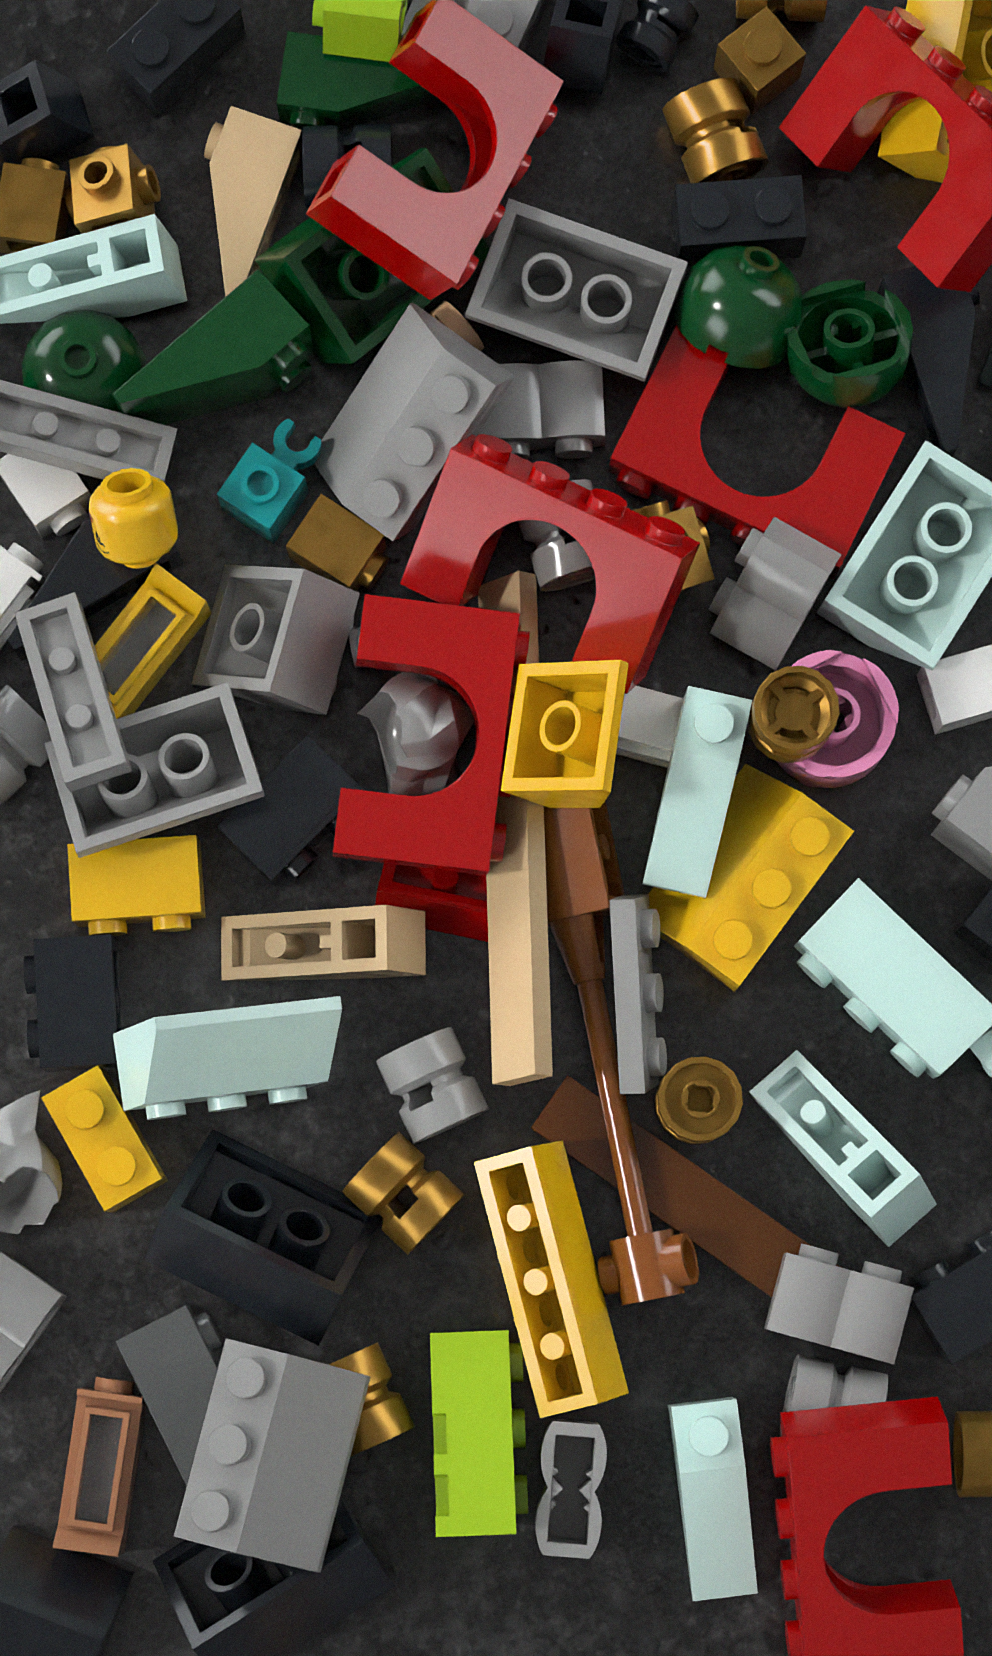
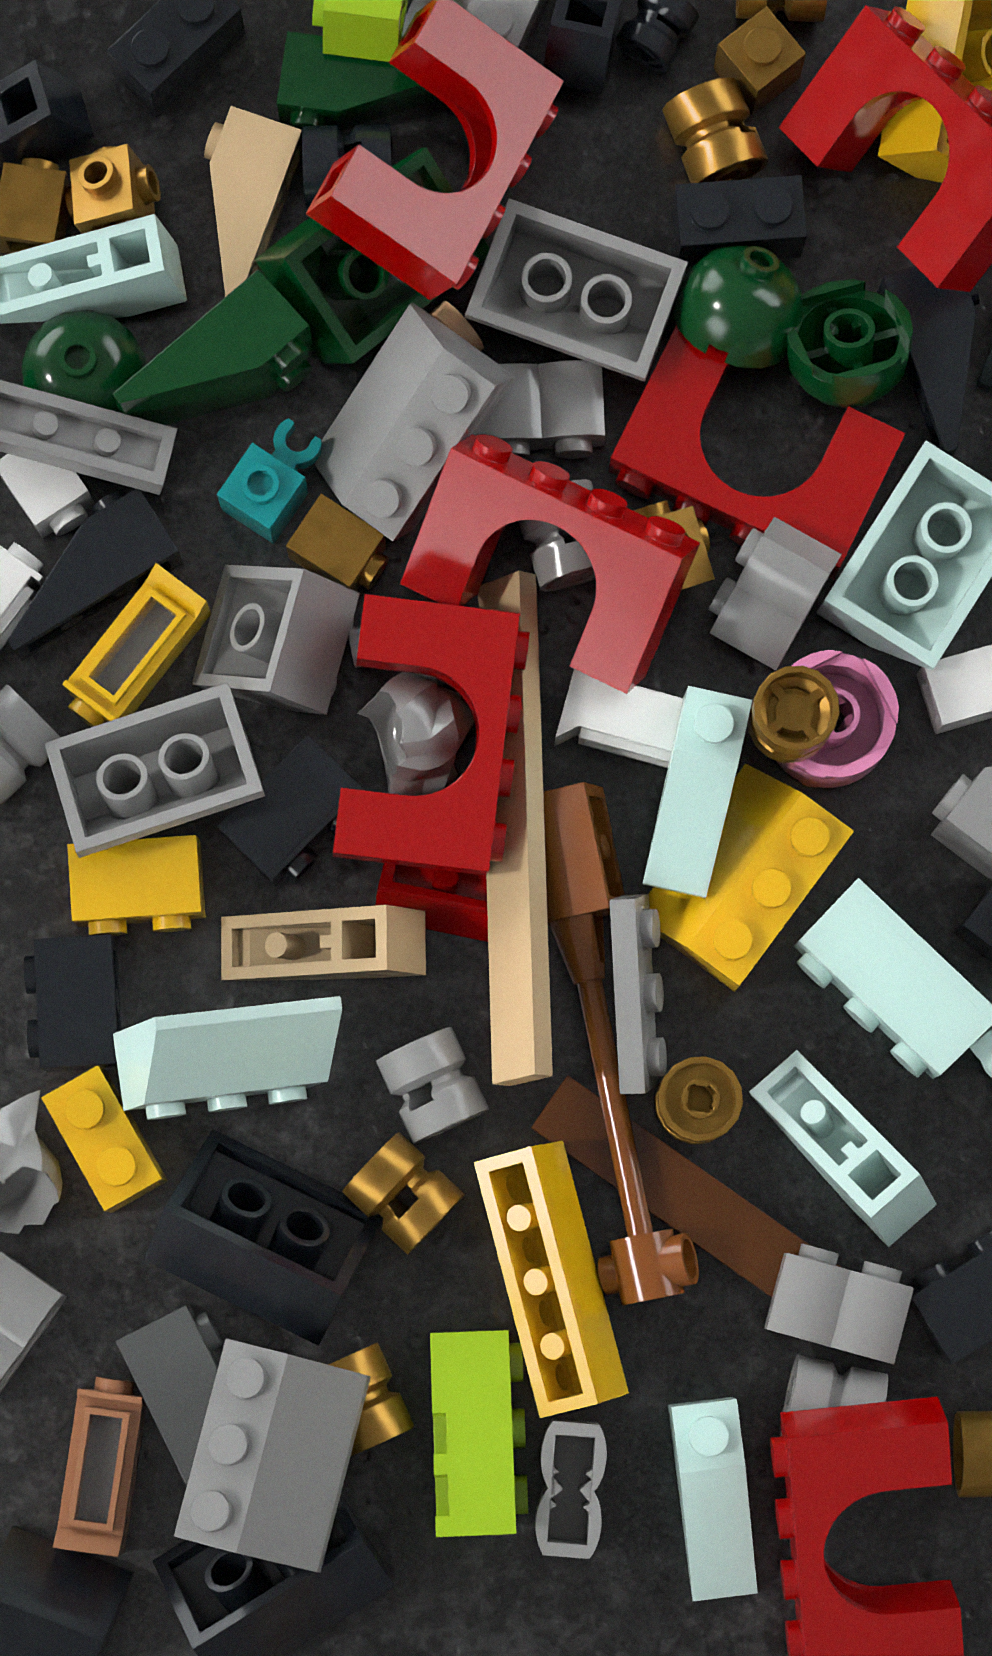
(72, 692): light grey plate -> none
(133, 518): yellow head -> none
(565, 732): yellow slope -> none

